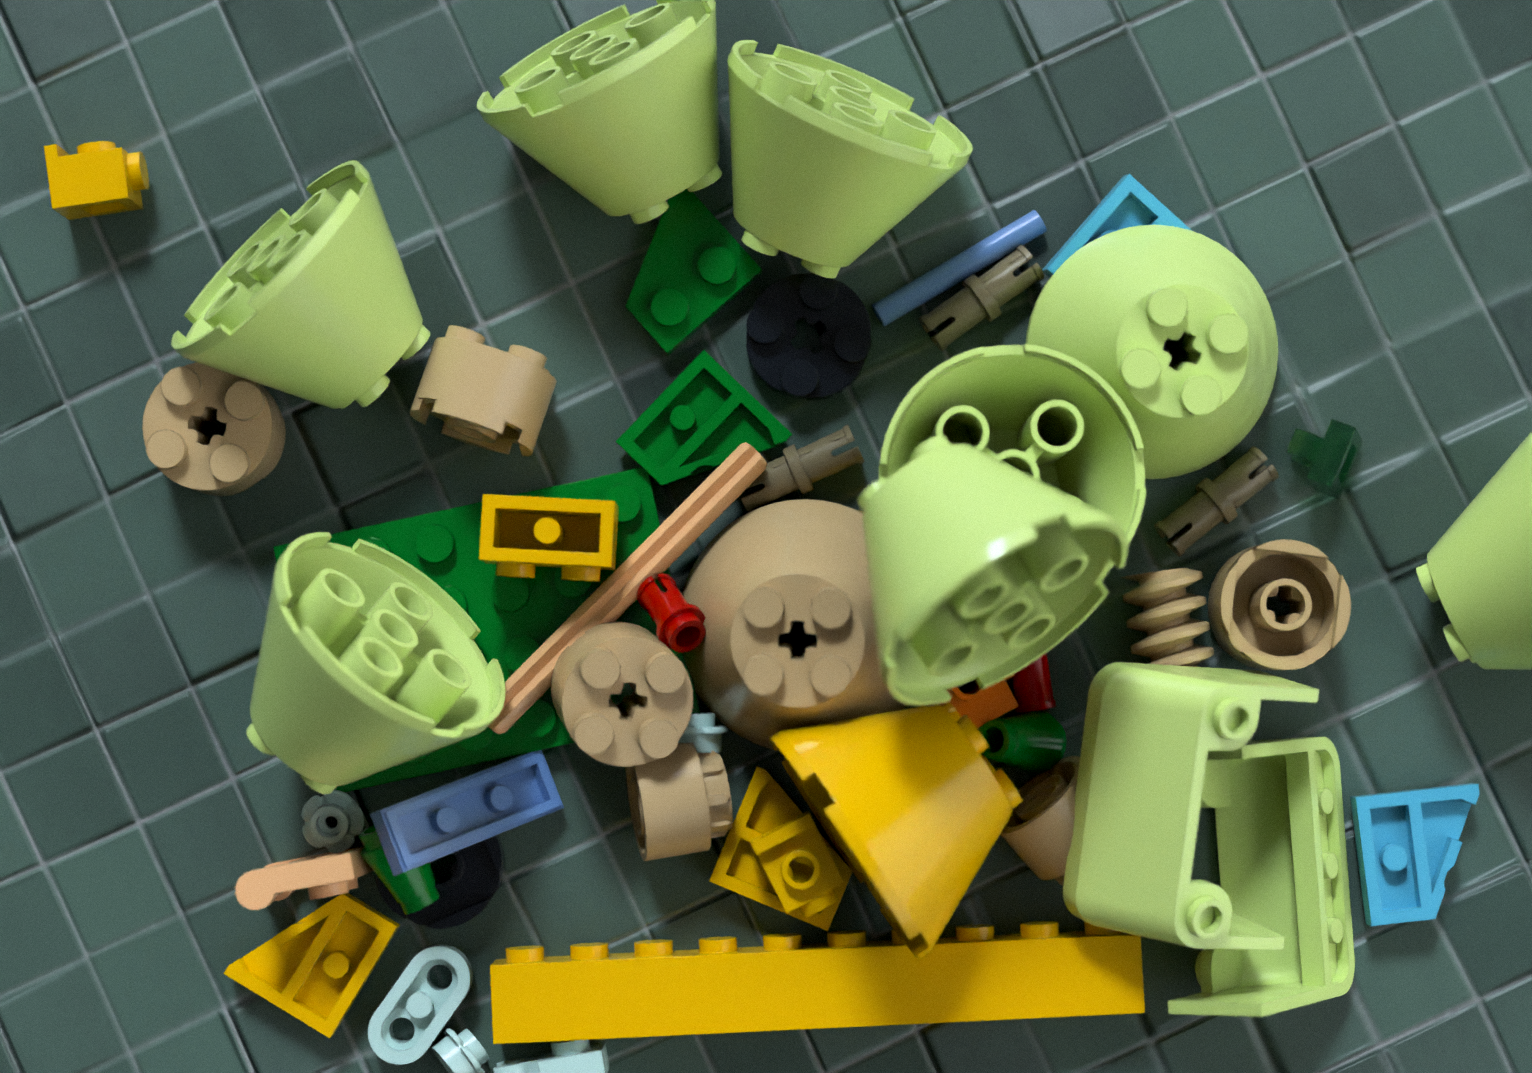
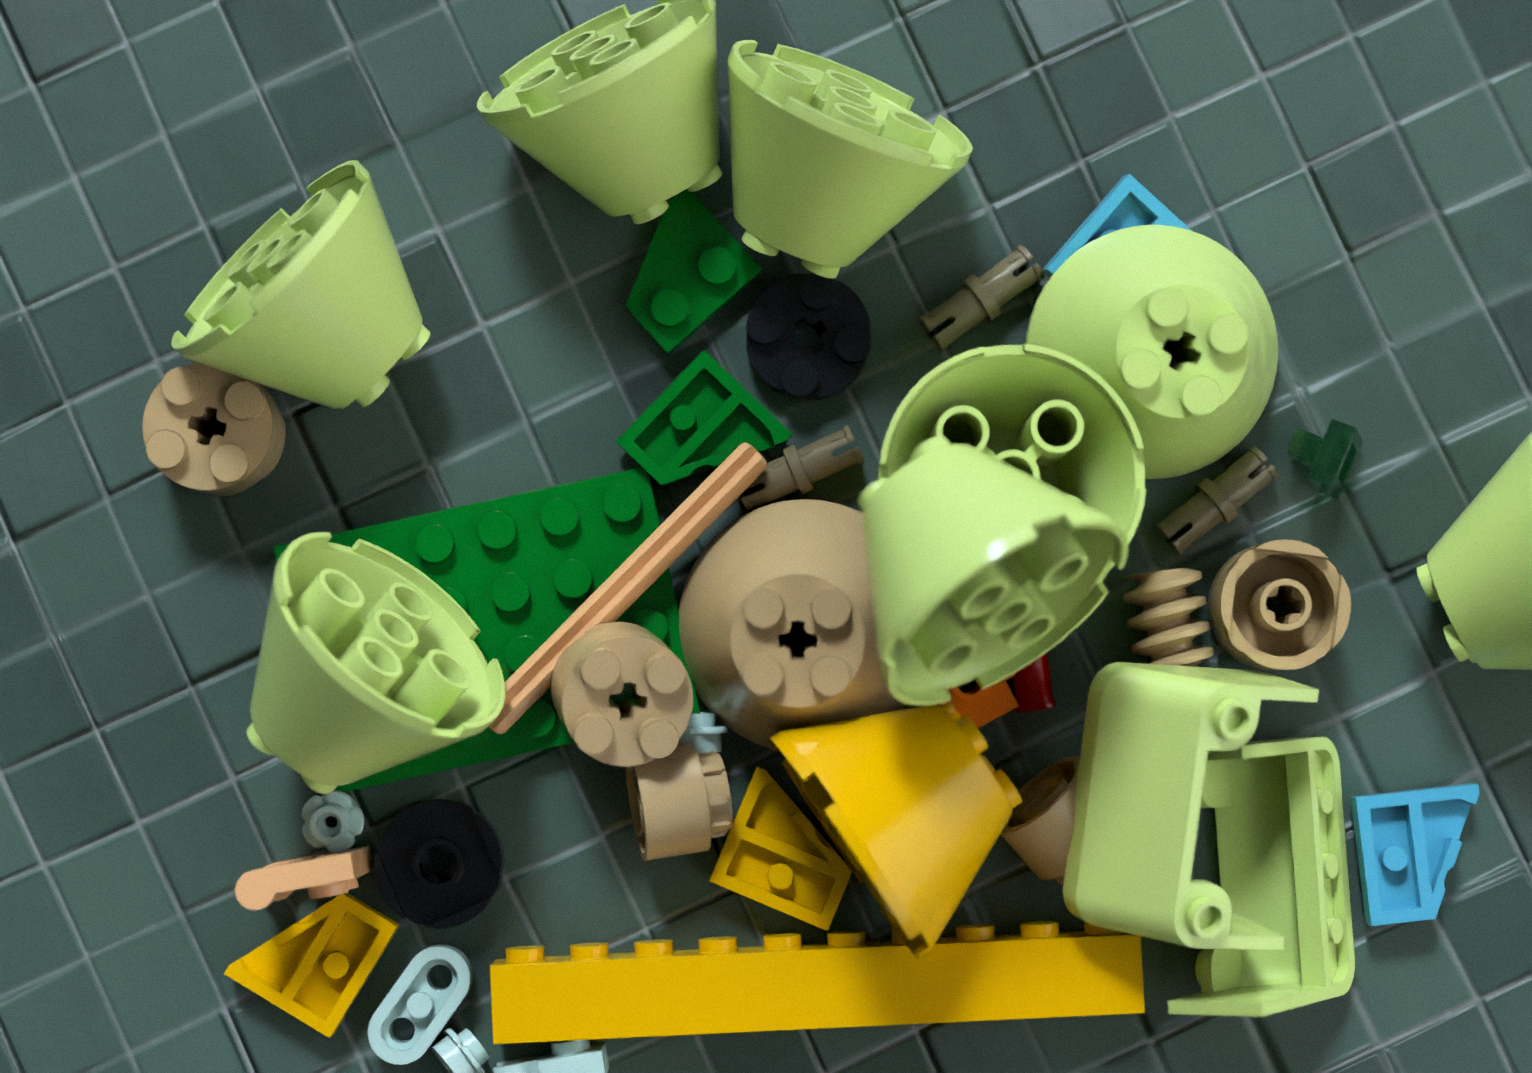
(95, 179): yellow brick -> none
(410, 889): green cone -> none
(466, 811): medium blue tile -> none
(484, 392): tan brick -> none
(548, 533): yellow brick -> none
(677, 622): red pin -> none
(799, 839): yellow brick -> none
(959, 268): medium blue piece -> none
(1025, 741): green cone -> none

